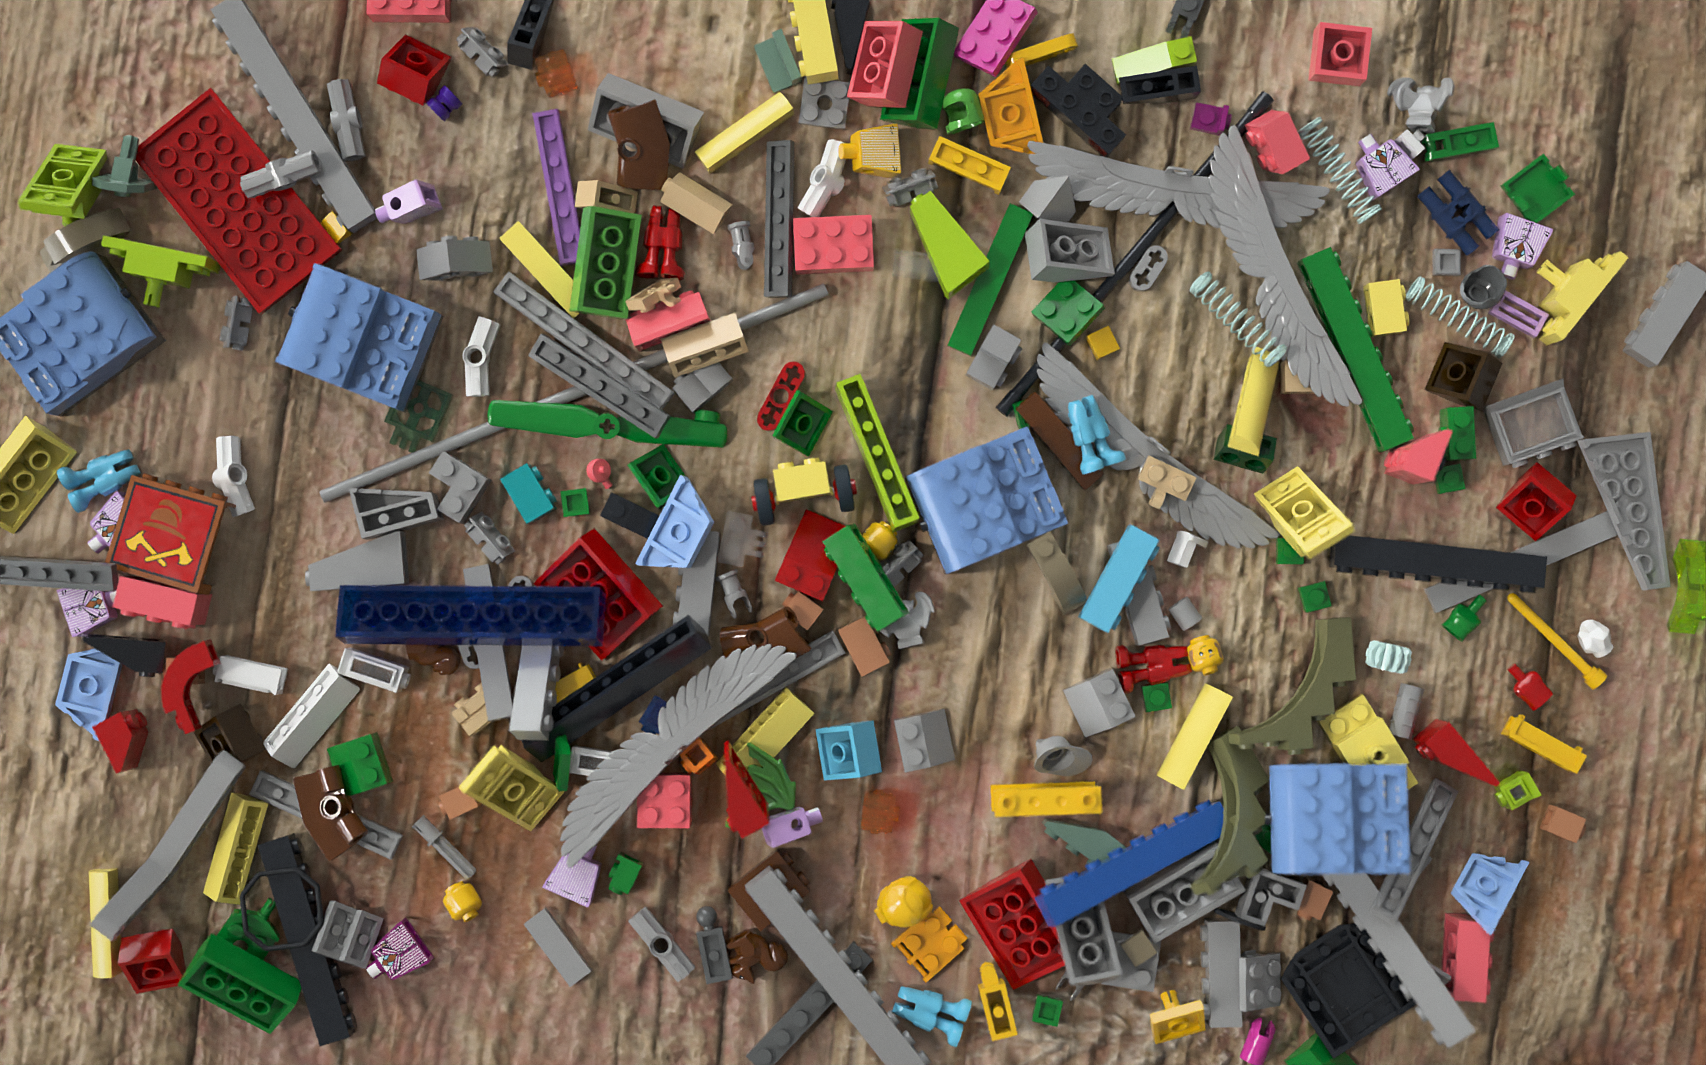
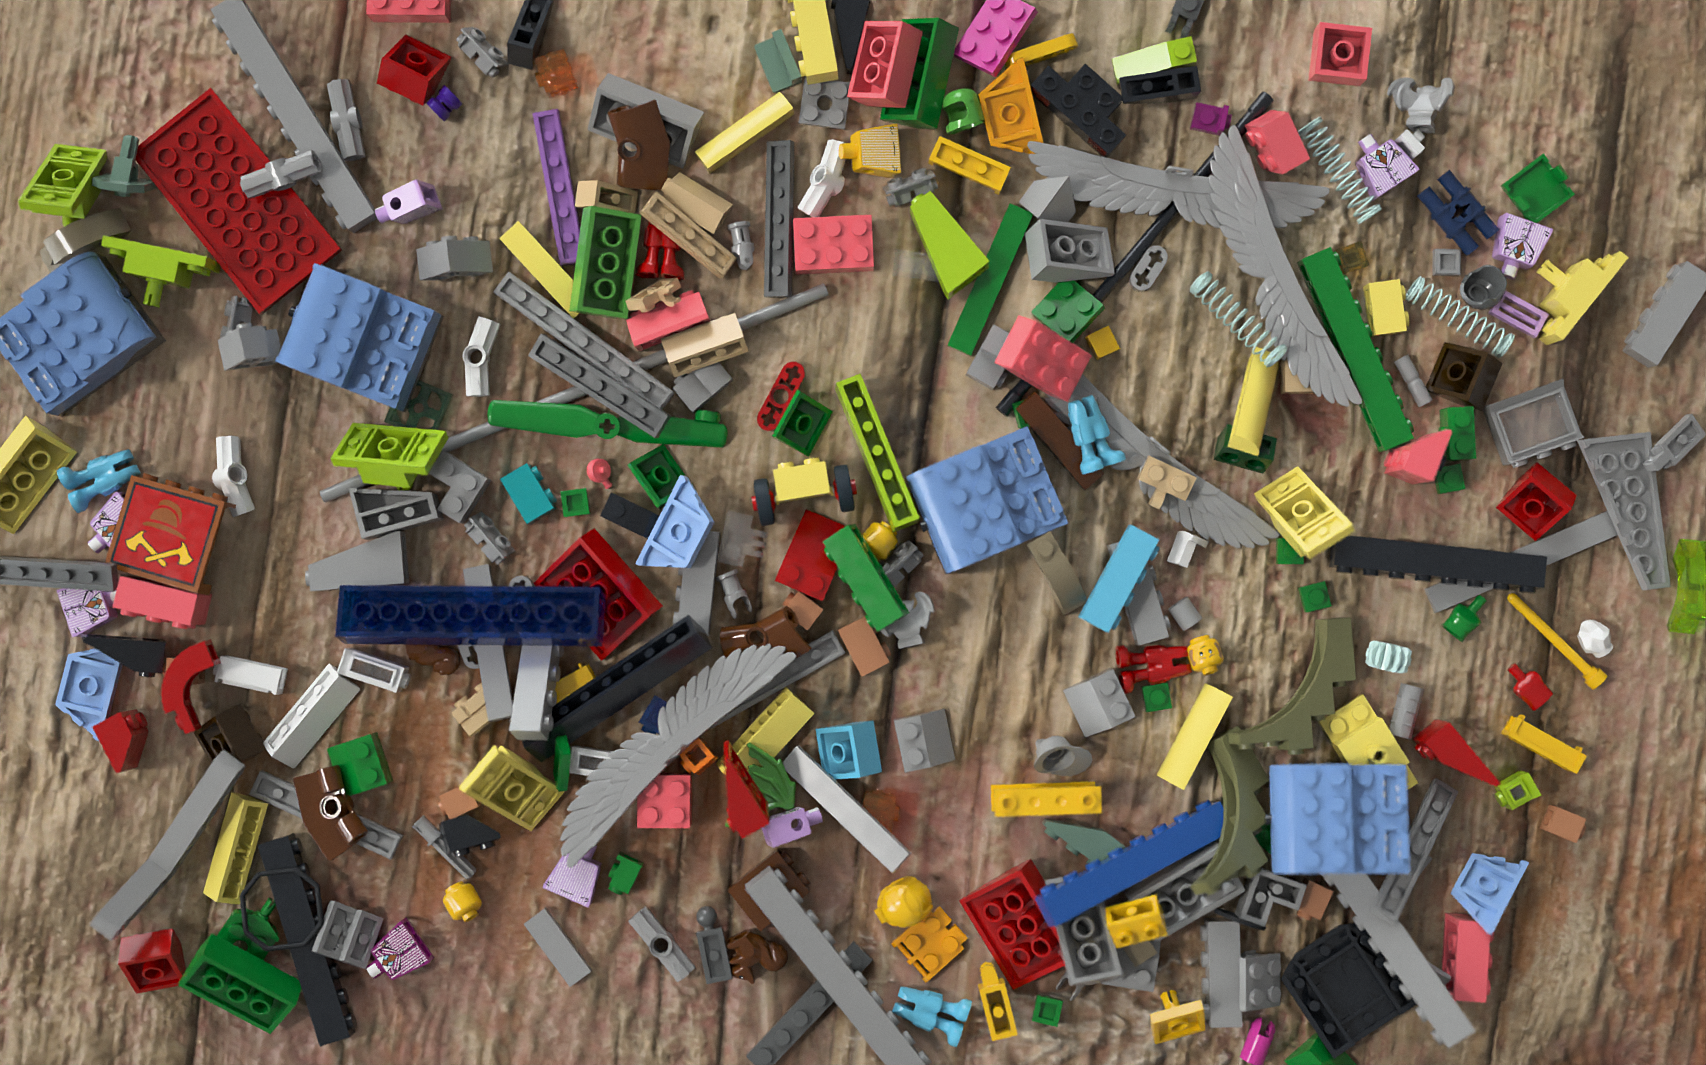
(105, 954): light yellow brick -> none
(249, 347): none -> light grey brick
(334, 229): yellow slope -> none
(389, 453): none -> lime brick
(466, 833): none -> black slope
(688, 235): none -> tan tile
(846, 809): none -> tile
(1043, 358): none -> coral brick
(1136, 921): none -> yellow brick
(1352, 257): none -> clear yellow tile
(1412, 378): none -> light grey piece
(1461, 141): green plate -> none
(1675, 444): none -> light grey hinge

